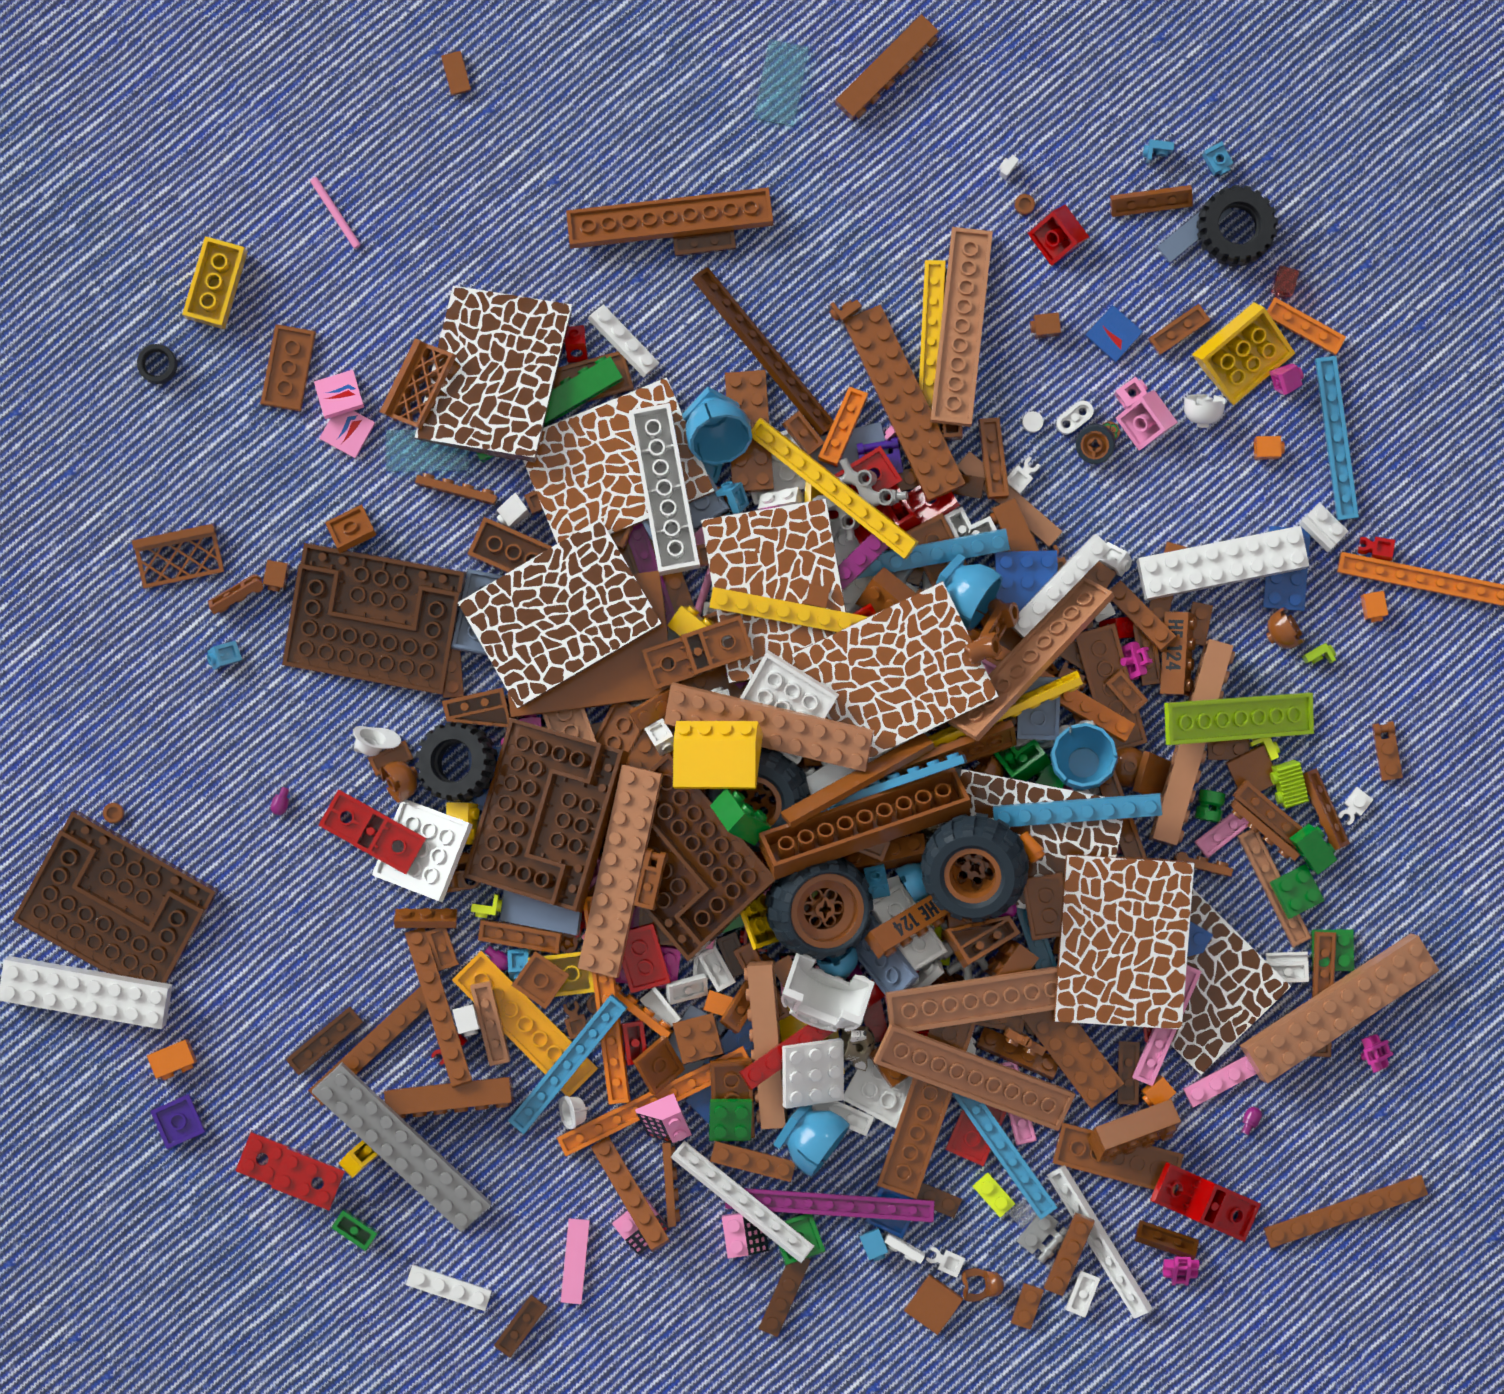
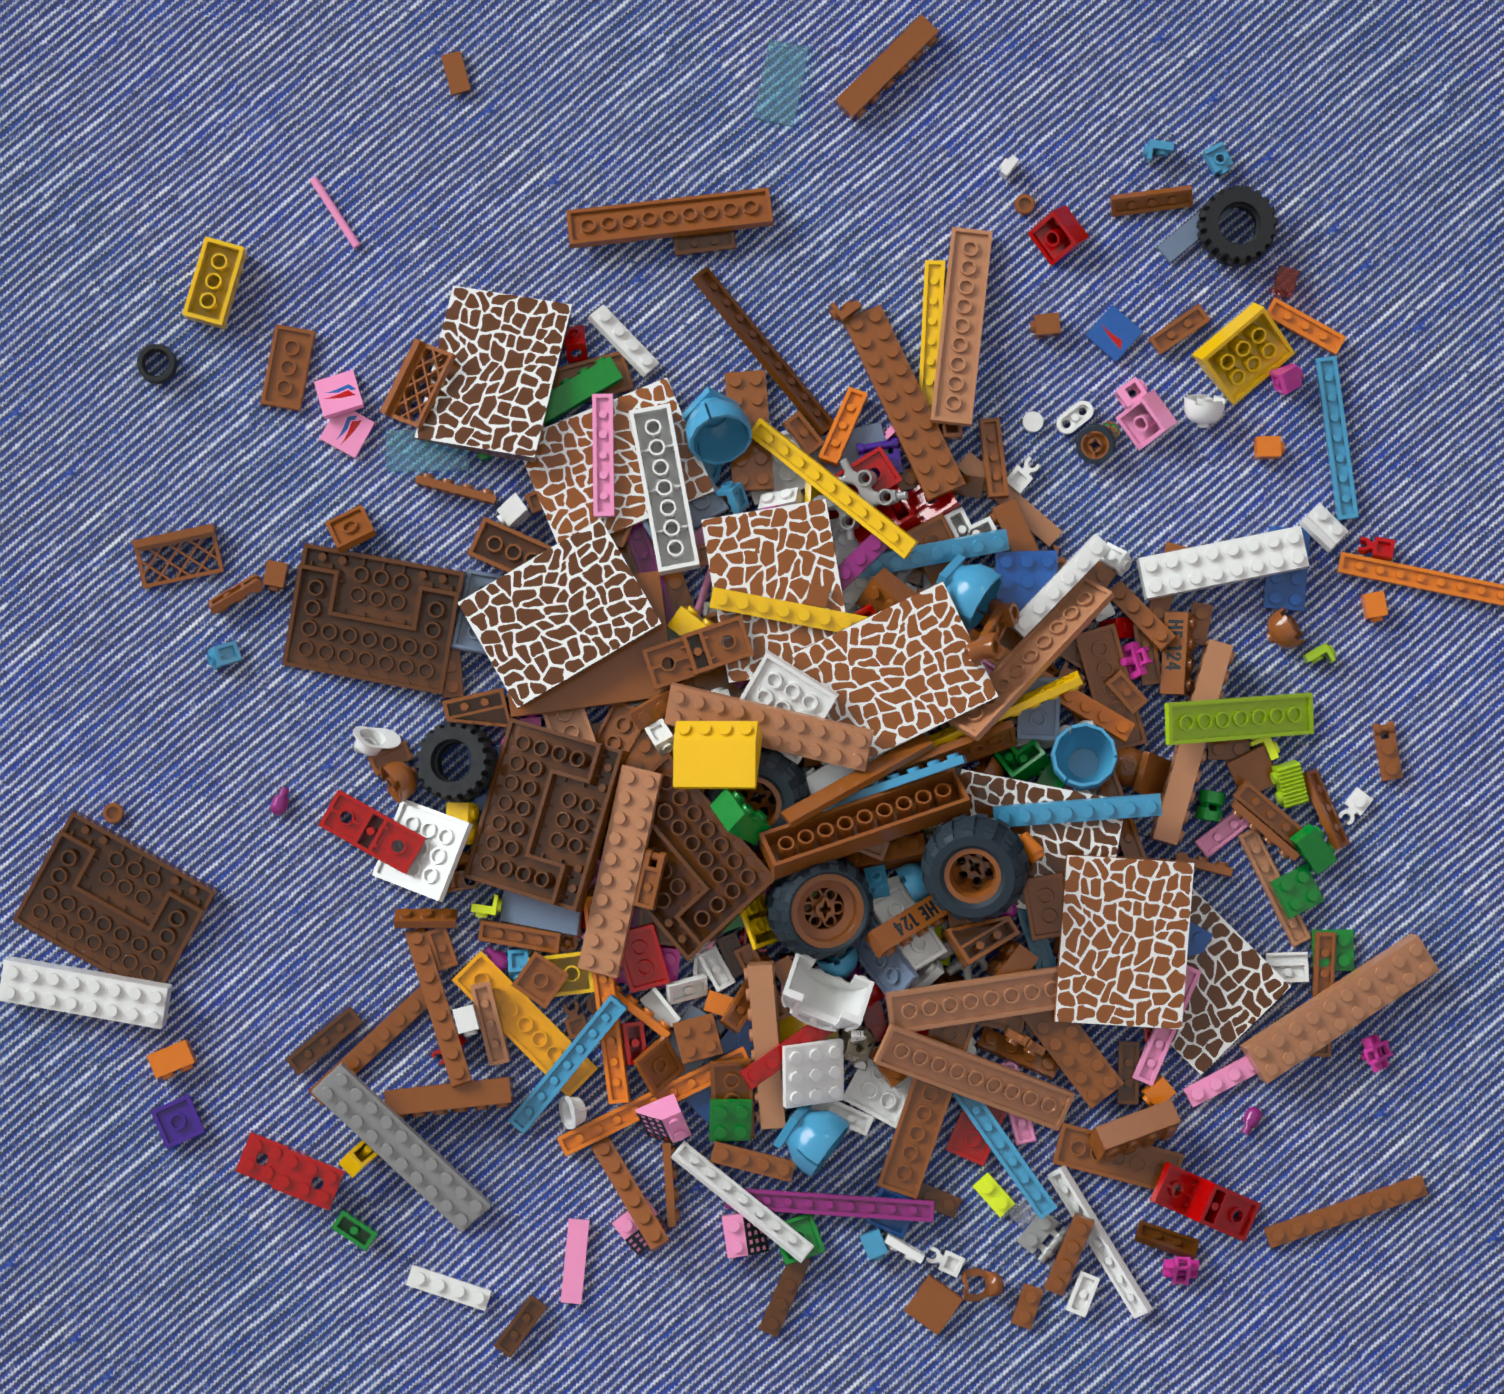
(603, 455): none -> bright pink plate

